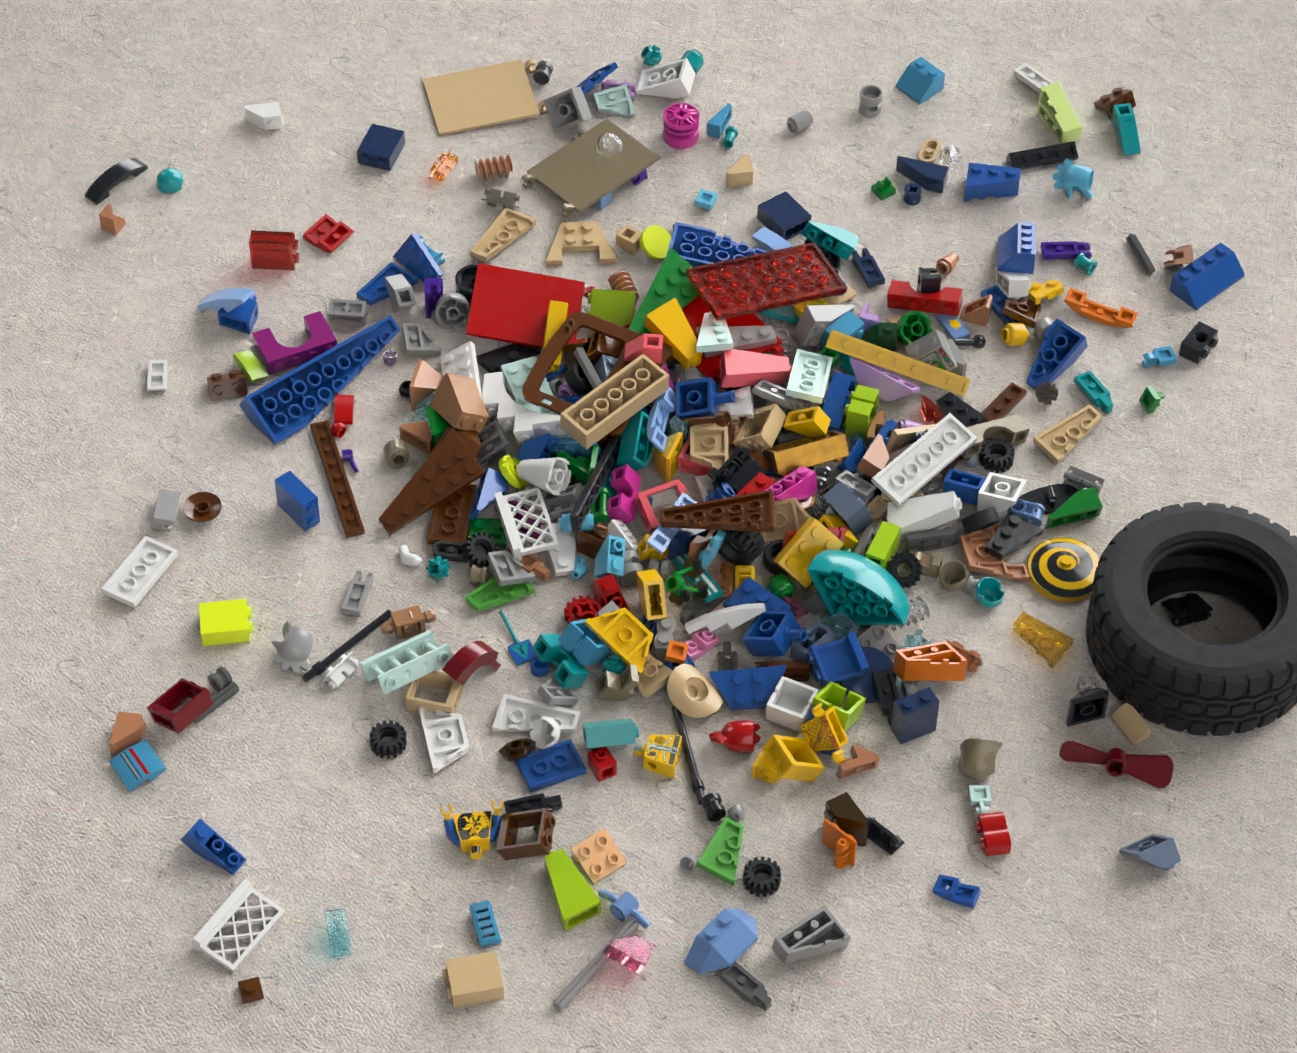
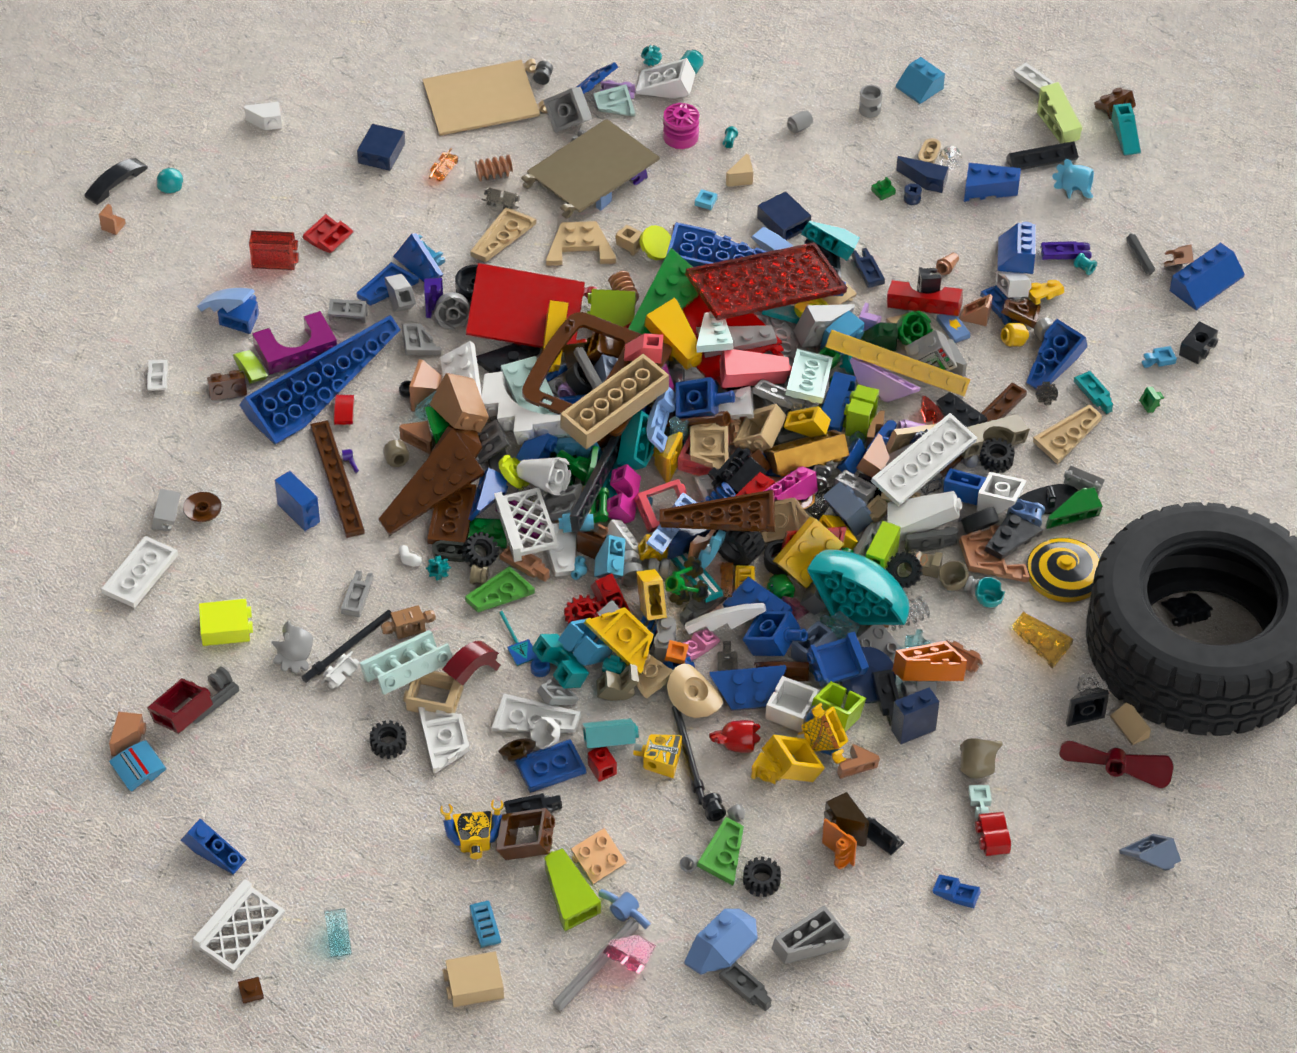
(338, 429): red hinge -> none
(390, 357): clear purple hinge -> none
(507, 569): light grey wing -> none
(609, 145): clear hair -> none
(719, 122): dark azure slope -> none
(977, 341): black bar -> none
(1097, 312): orange slope -> none

